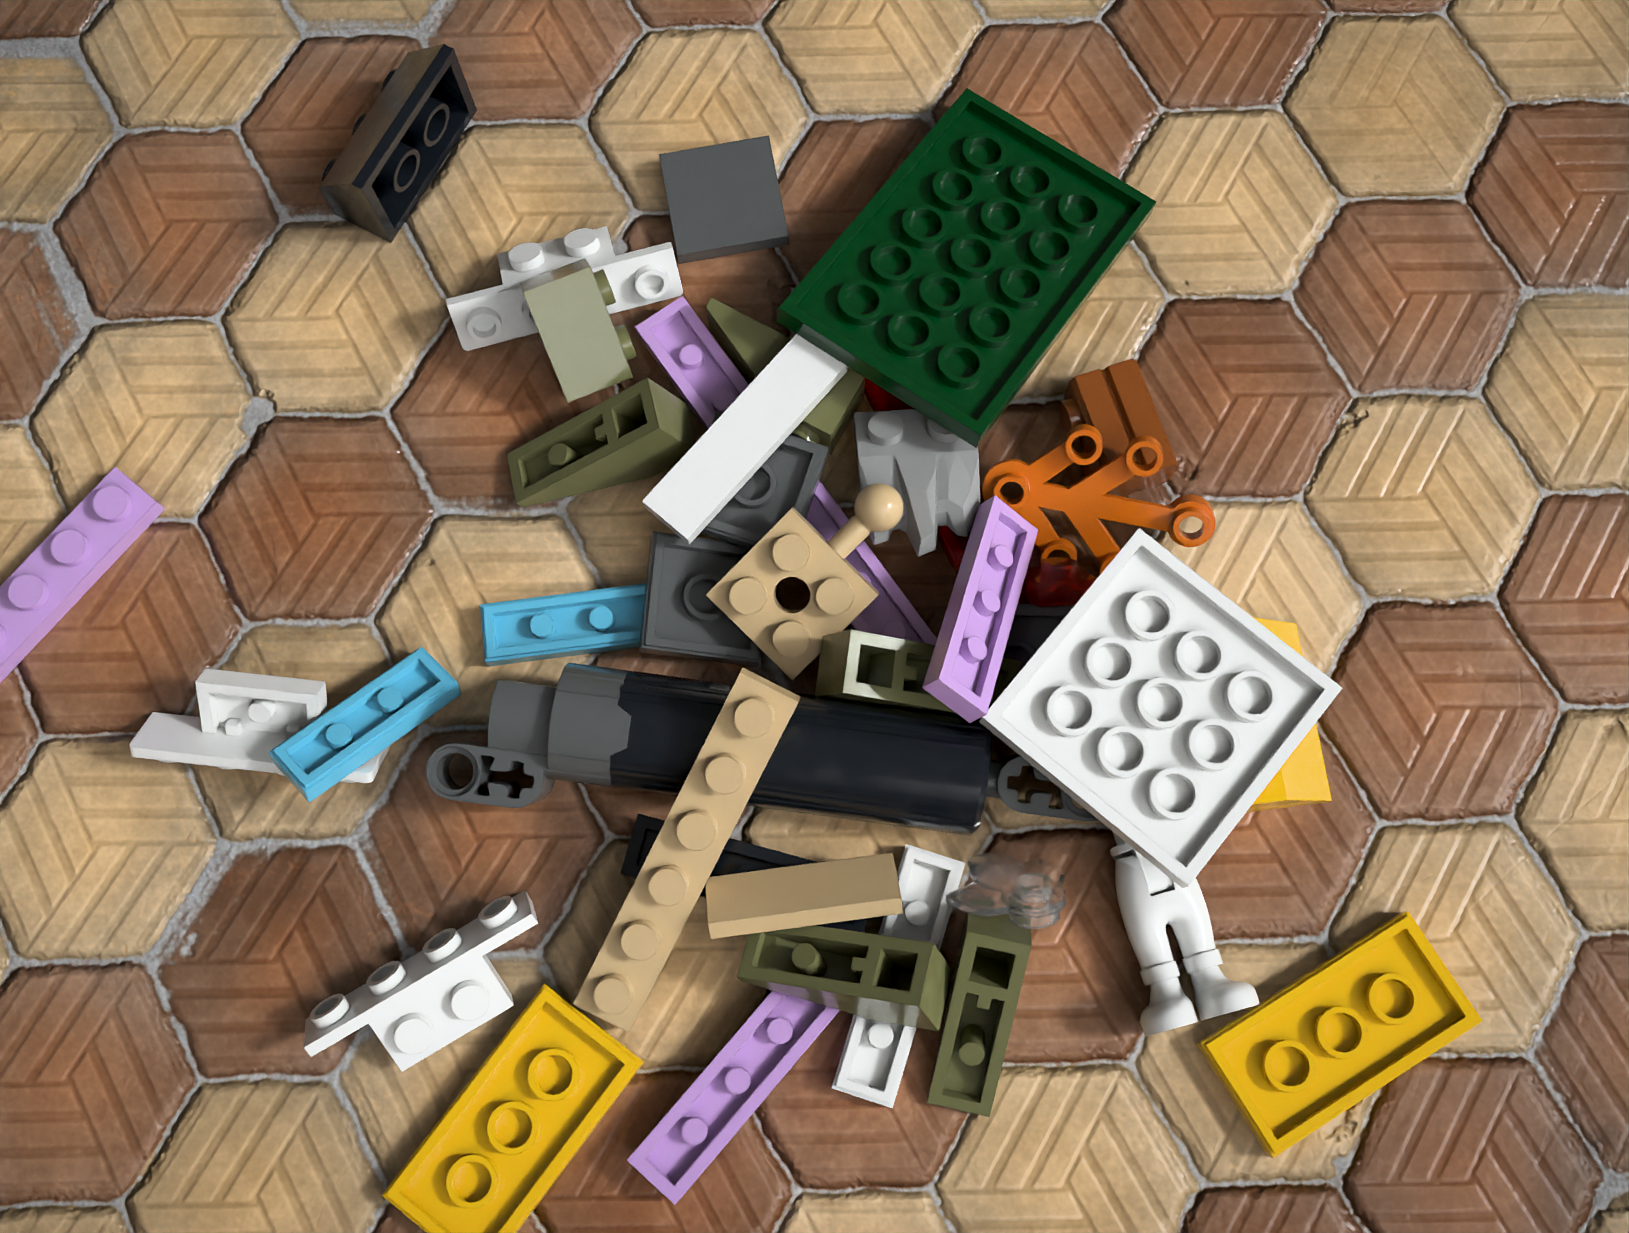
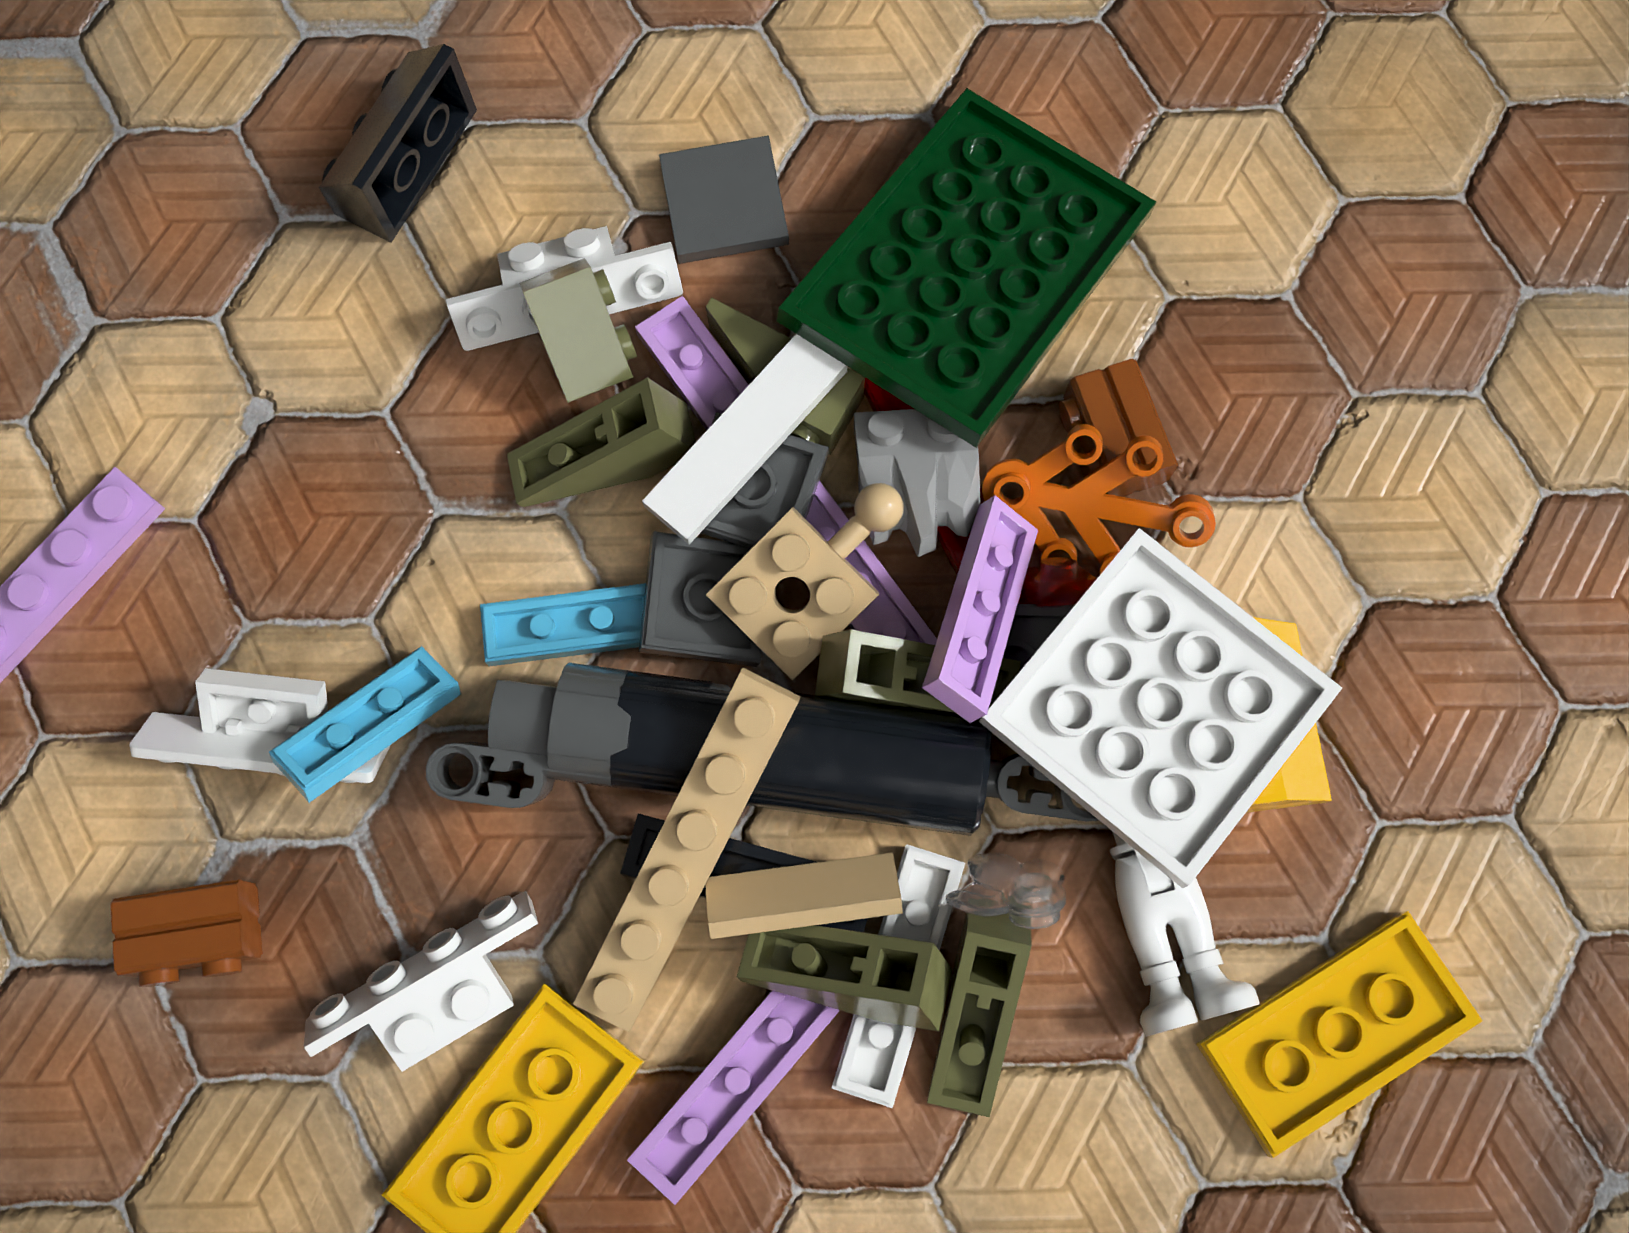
(186, 929): none -> dark orange brick

